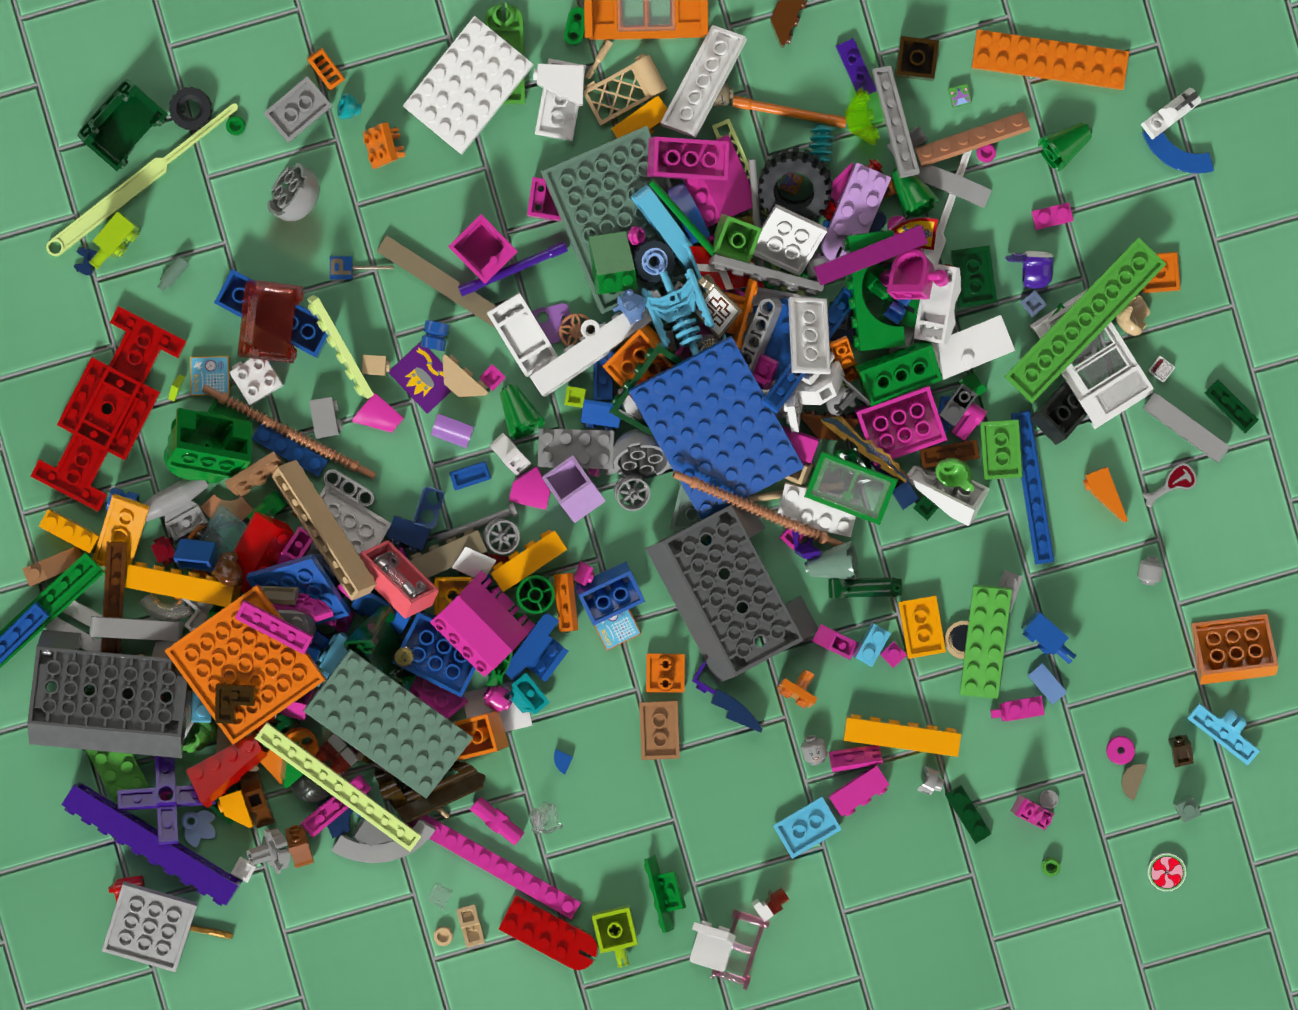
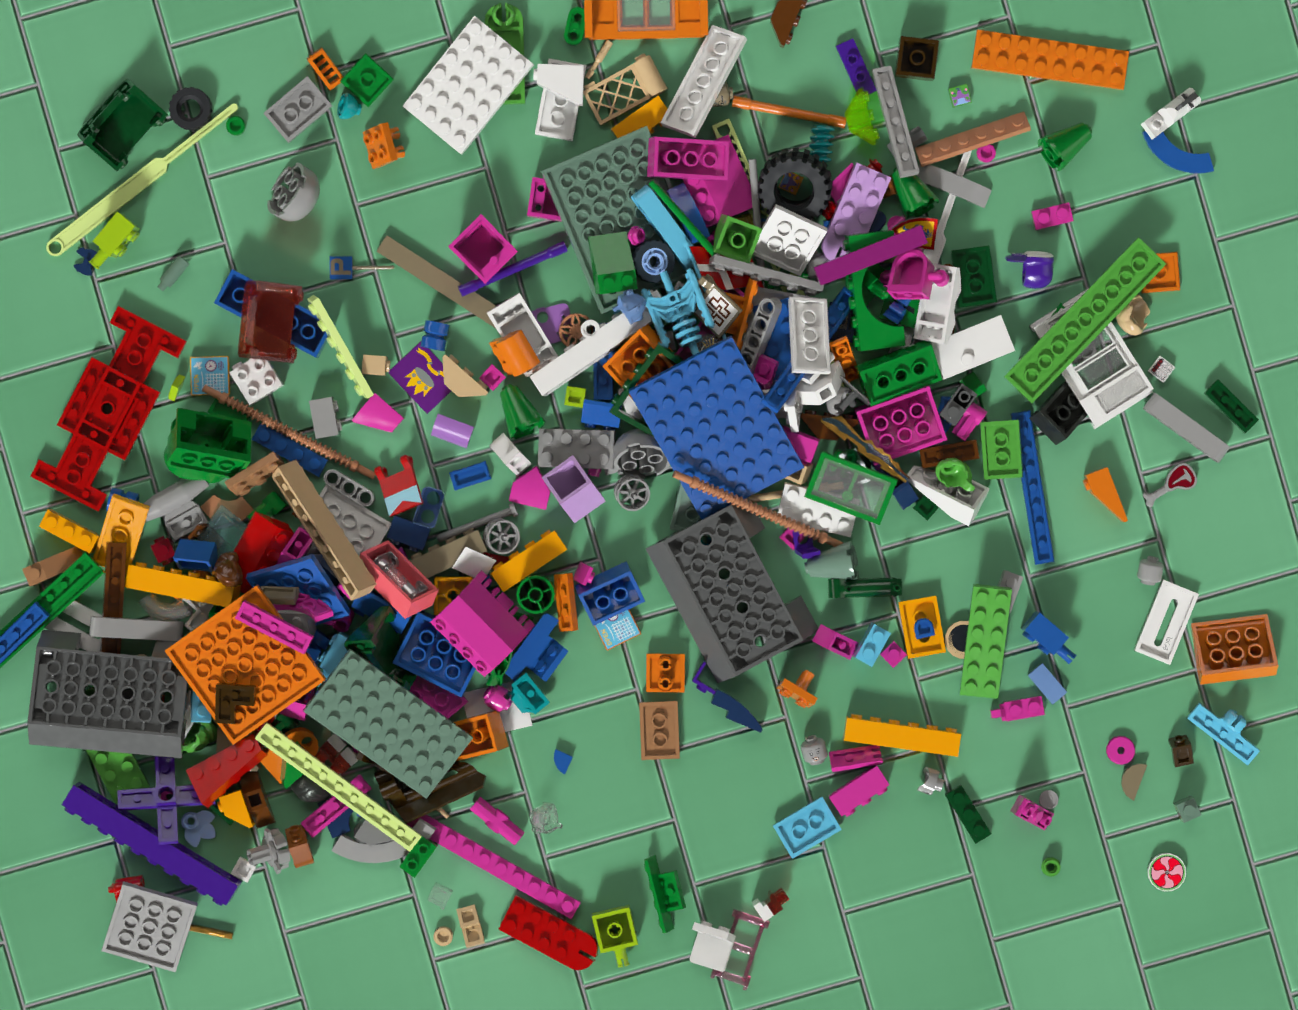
(366, 80): none -> green tile
(401, 489): none -> red flag
(403, 656): clear smoke tile -> none
(418, 856): none -> green bracket
(514, 353): none -> orange brick
(923, 628): none -> blue tile
(1033, 303): sand blue plate -> none
(1186, 601): none -> white piece

